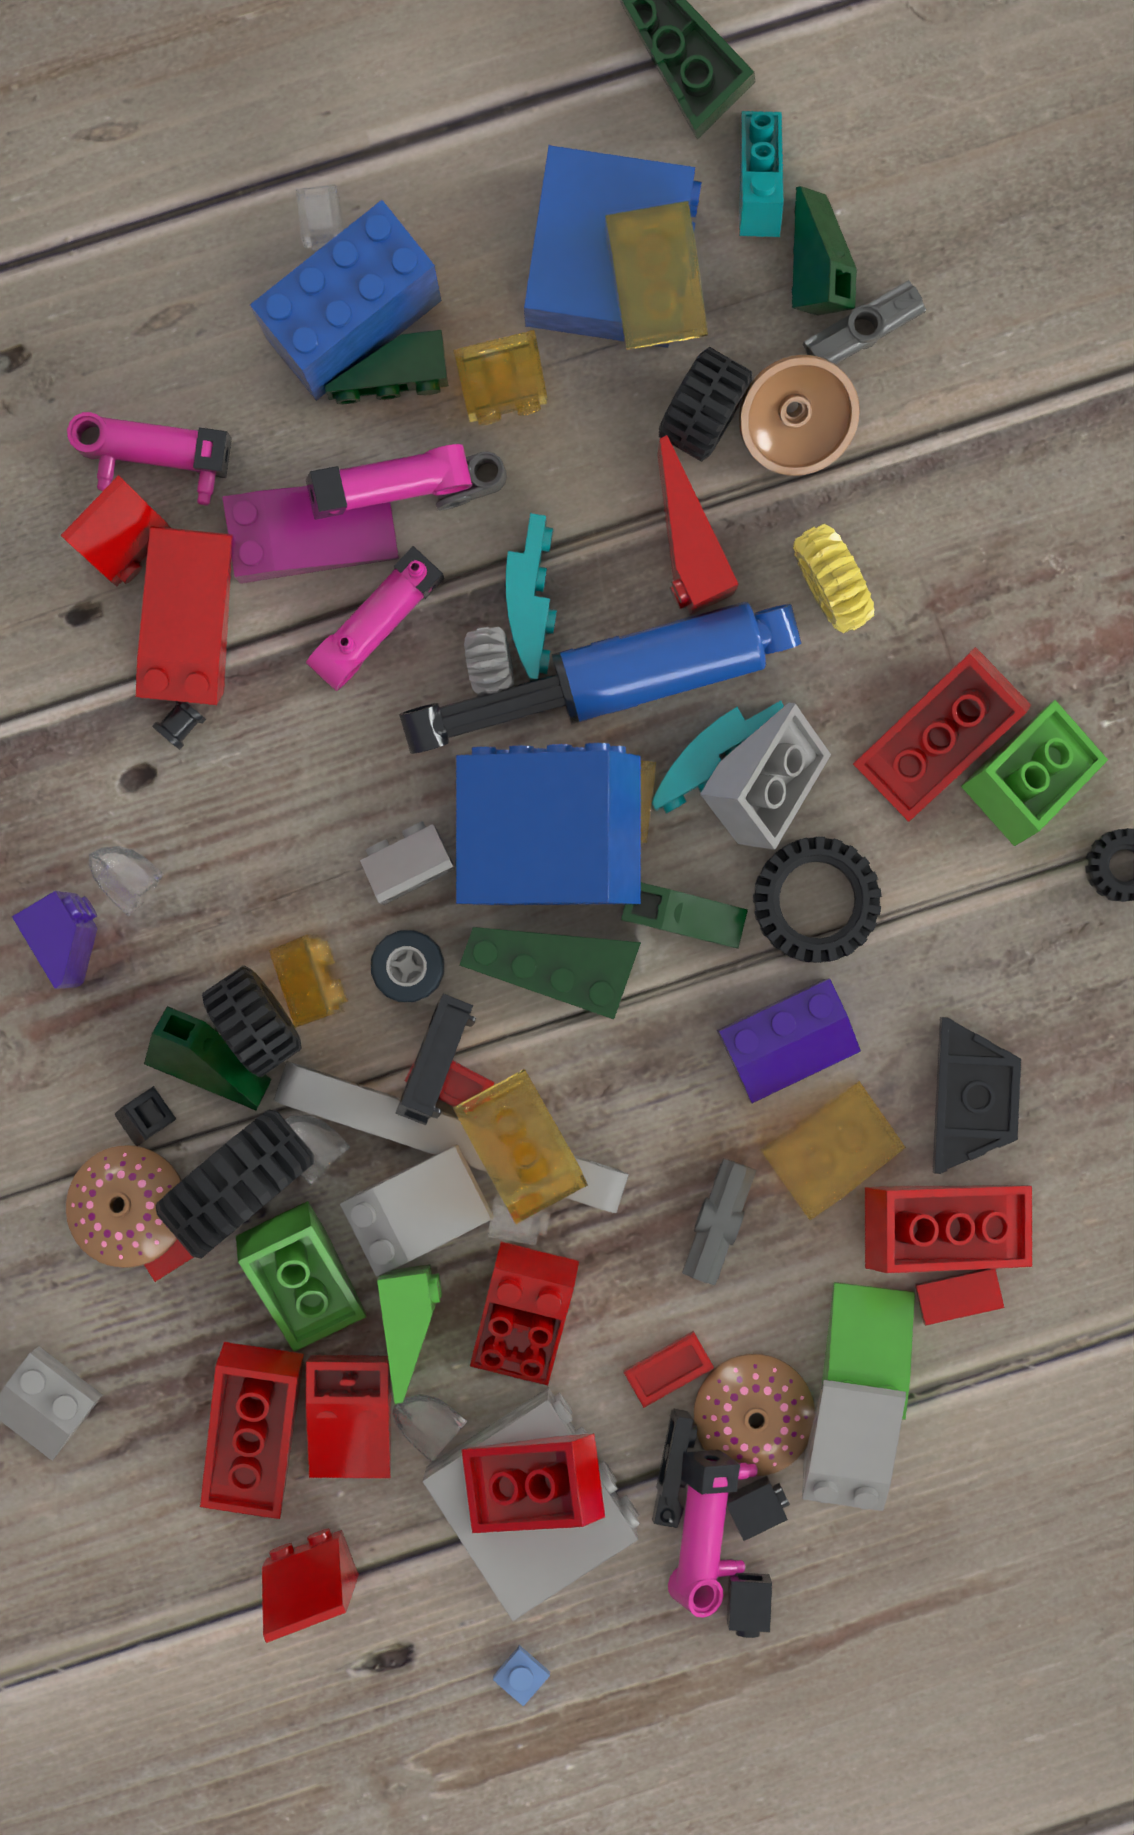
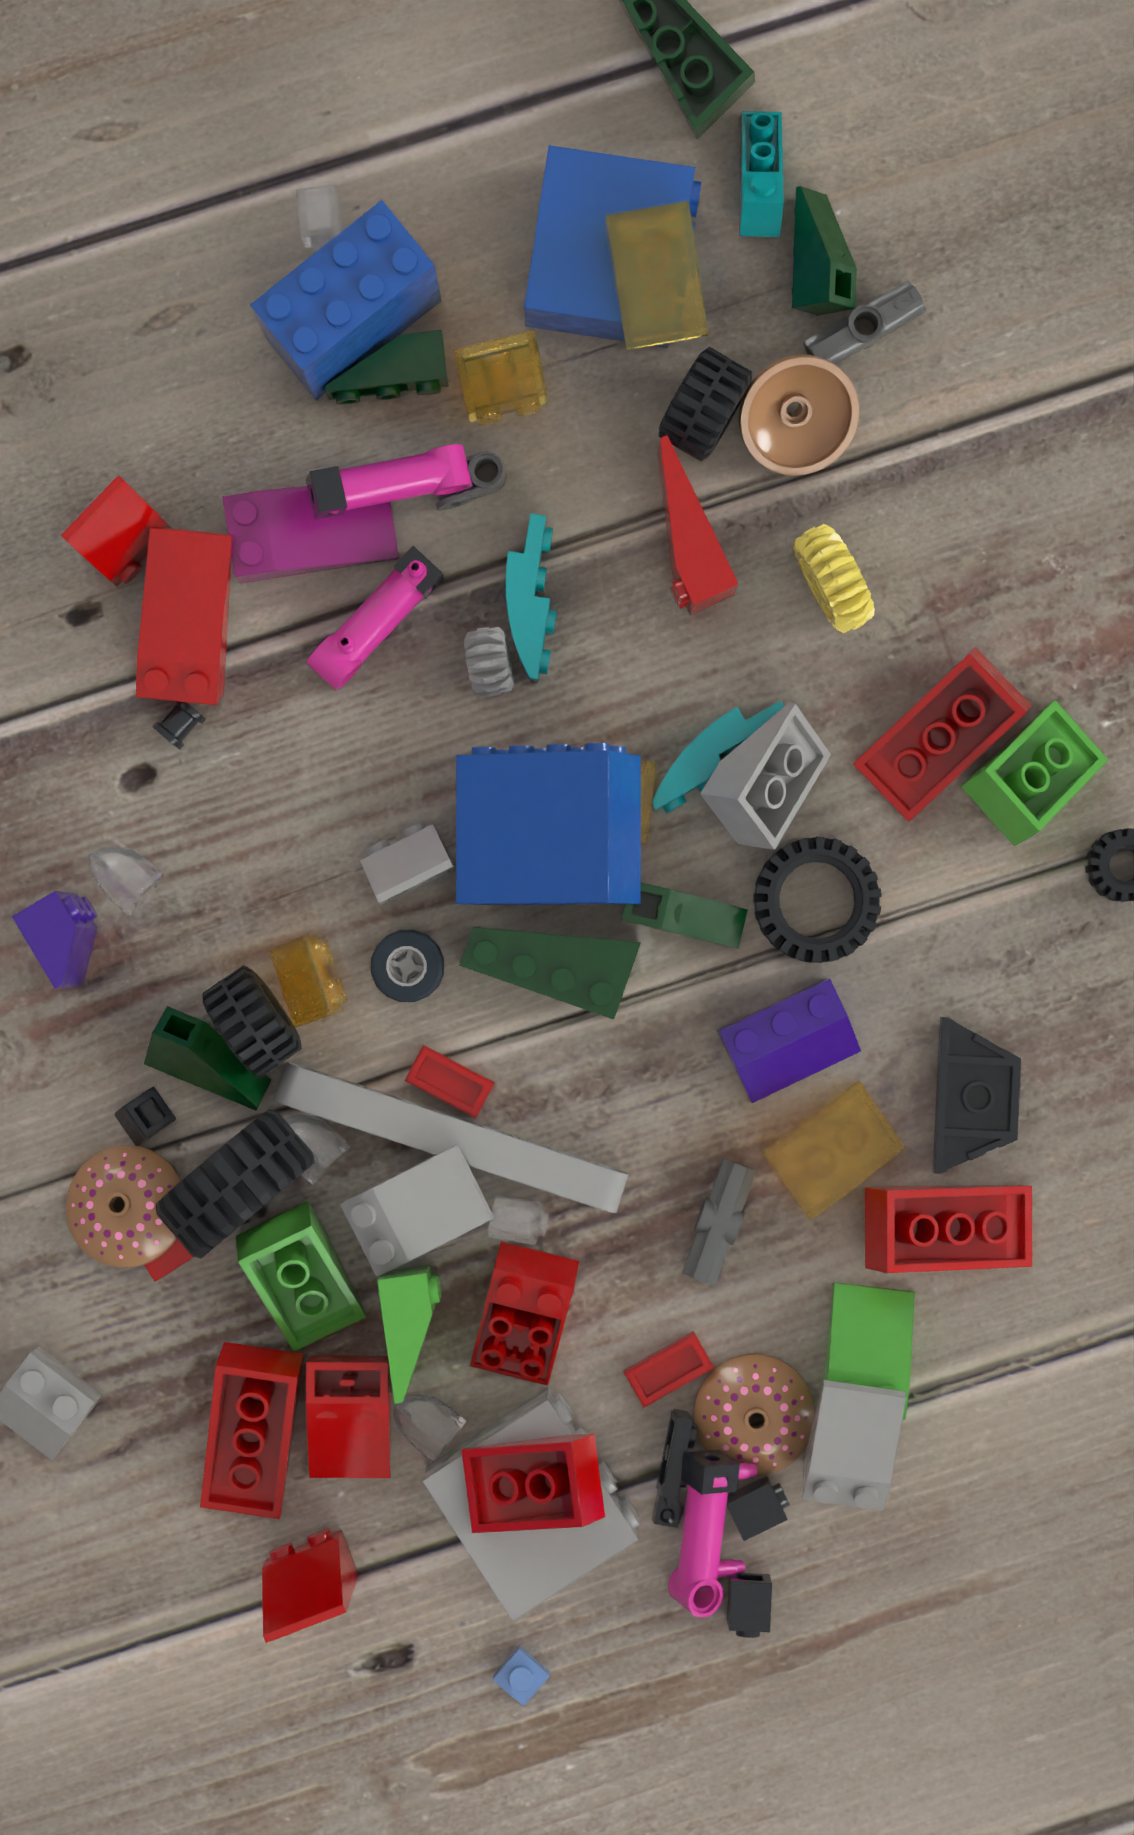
(195, 450): dark pink piece -> none
(434, 1059): black container -> none
(520, 1146): clear yellow slope -> none
(621, 672): blue piece -> none
(959, 1296): red tile -> none

